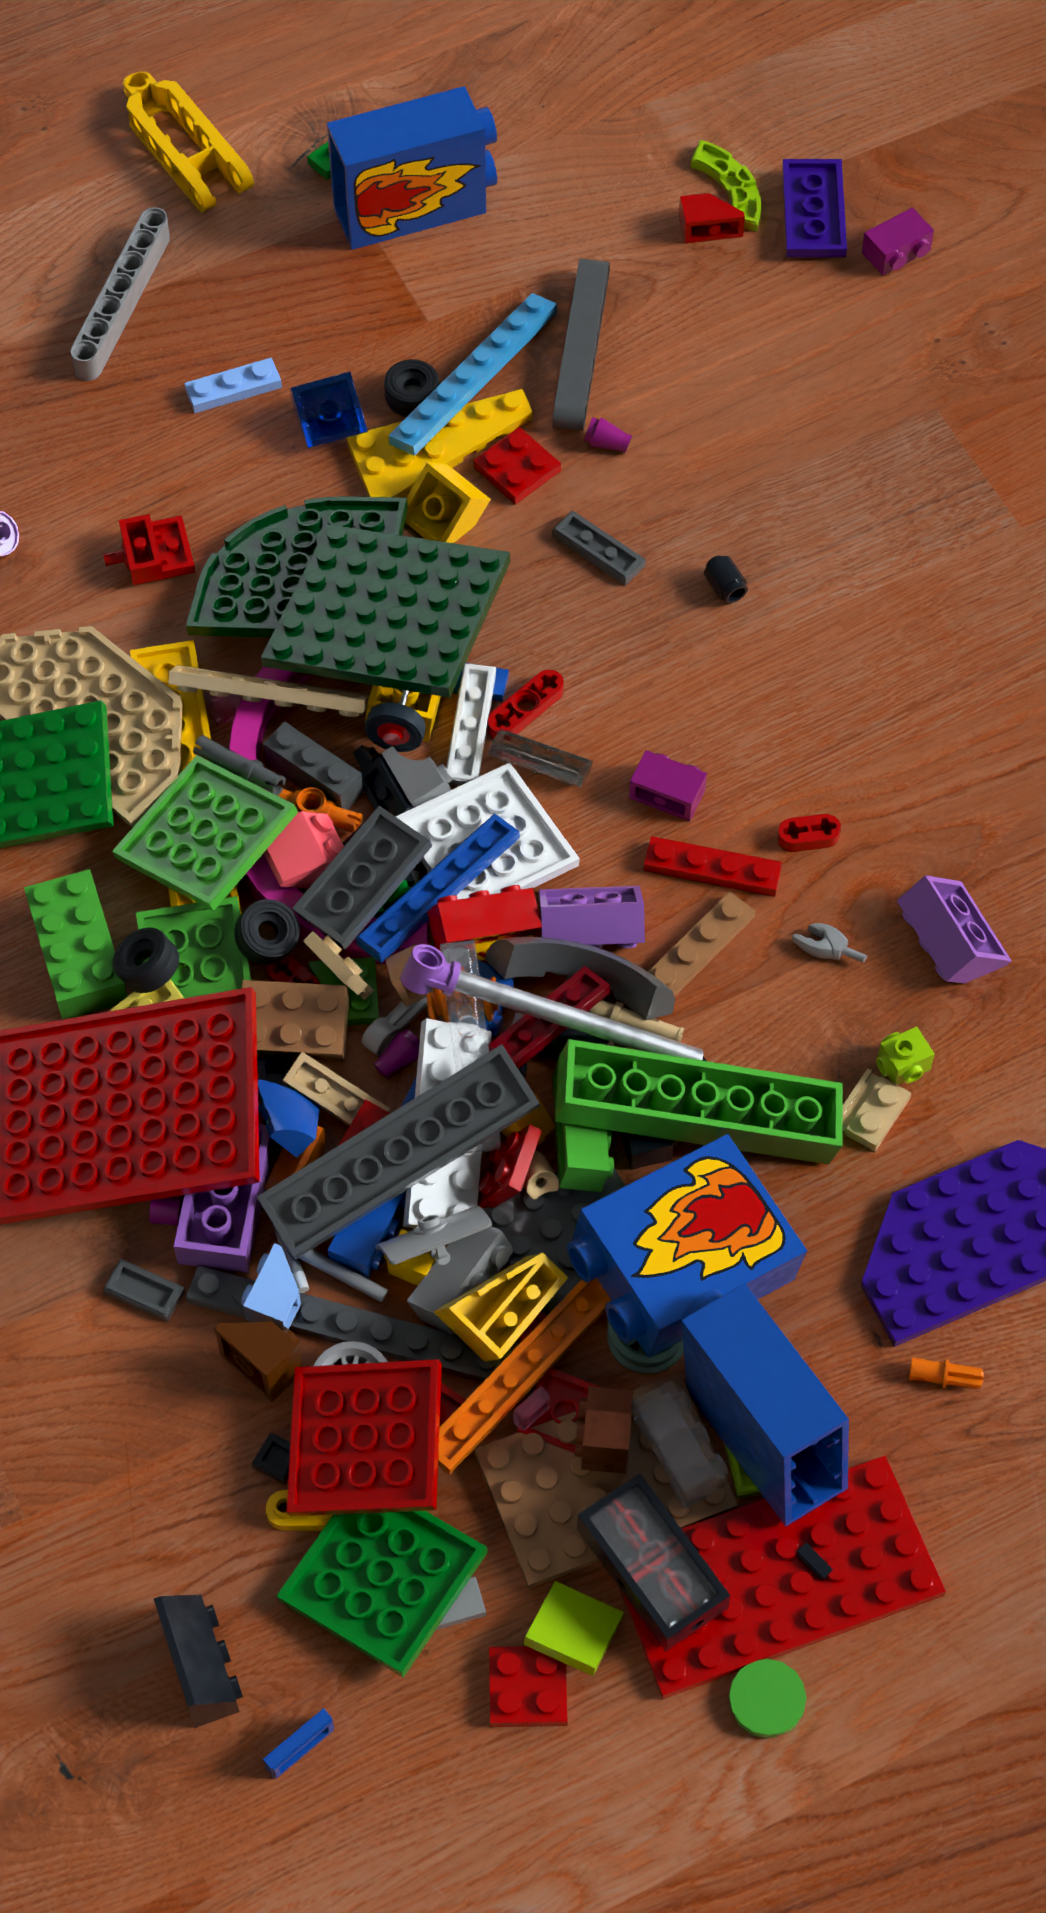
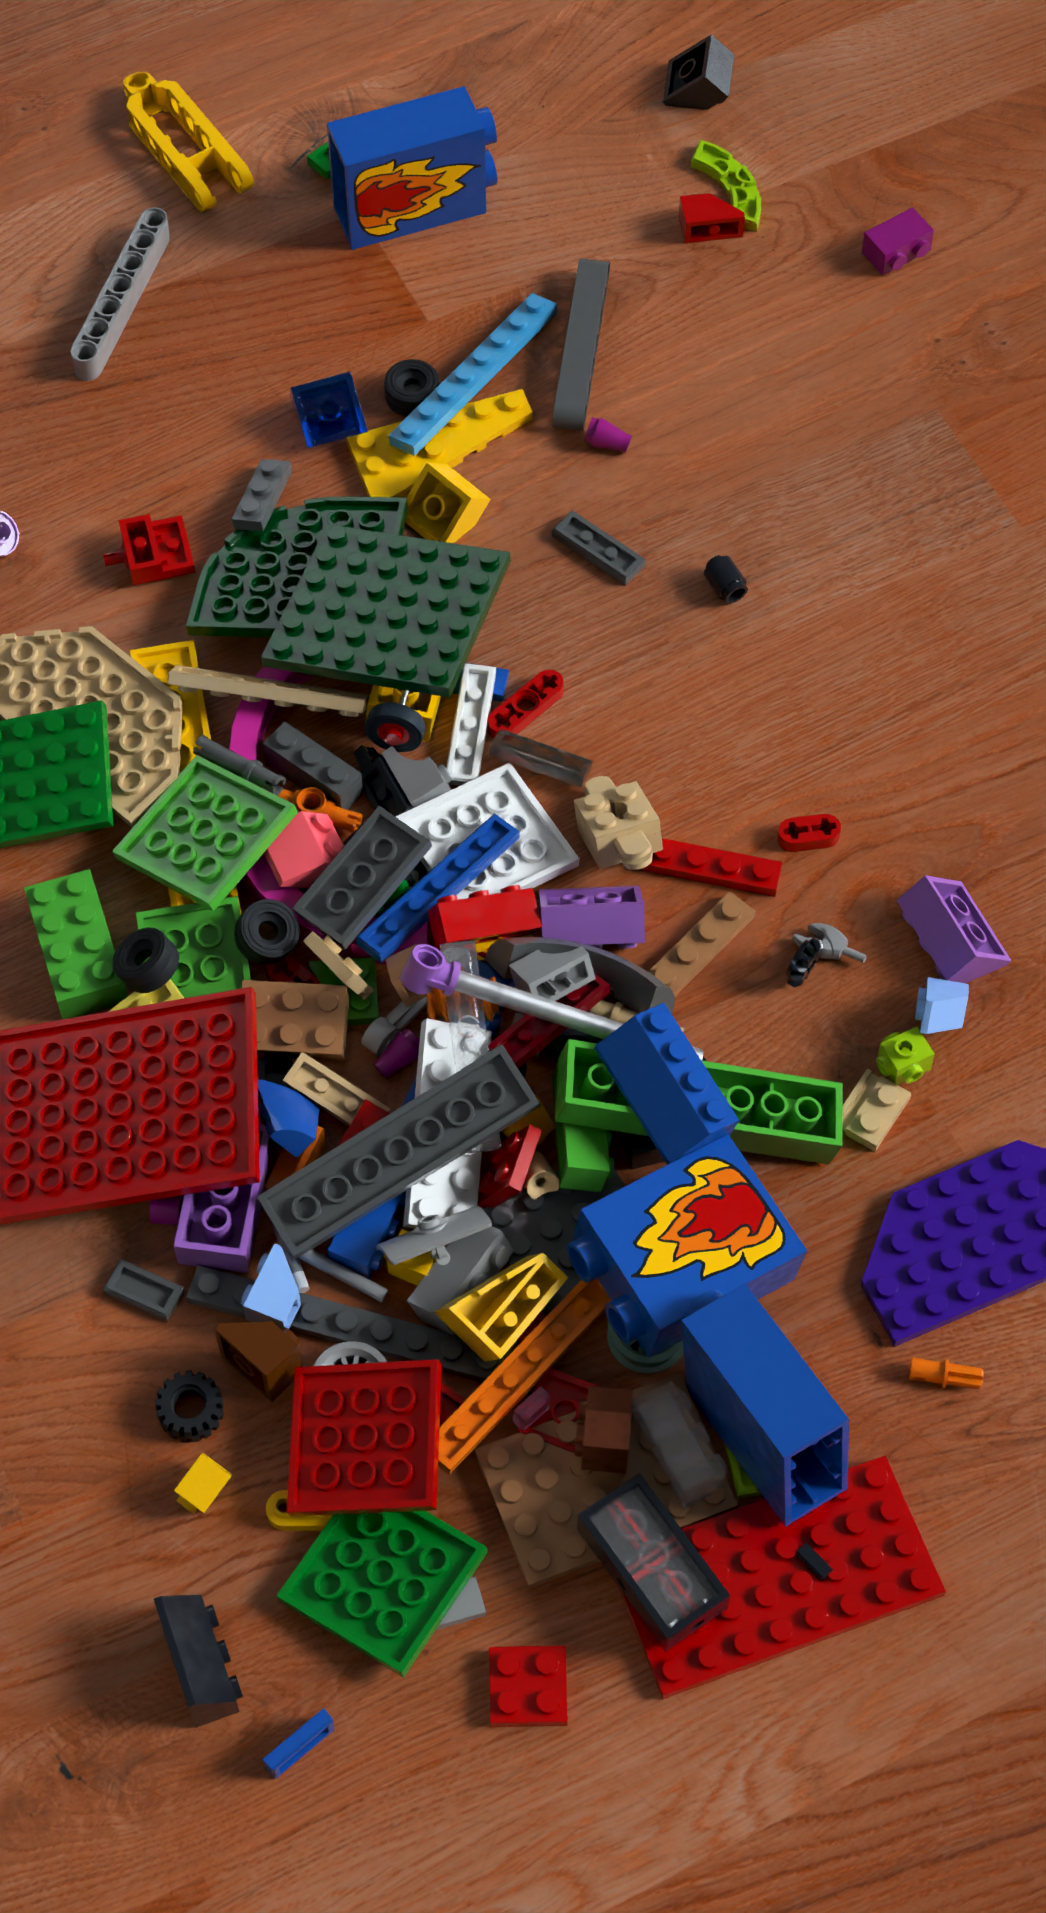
(187, 1385): none -> black tyre
(202, 1484): none -> yellow brick
(222, 708): clear pink tile -> none
(233, 385): light blue plate -> none
(262, 495): none -> dark grey plate
(273, 1458): black tile -> none
(517, 465): red plate -> none
(552, 974): none -> light grey arch
(573, 1628): lime tile -> none
(618, 824): none -> tan brick
(666, 1083): none -> blue slope
(667, 785): magenta brick -> none
(699, 76): none -> black slope
(767, 1698): bright green tile -> none
(804, 961): none -> black gear
(814, 208): dark purple plate -> none
(941, 1005): none -> light blue slope

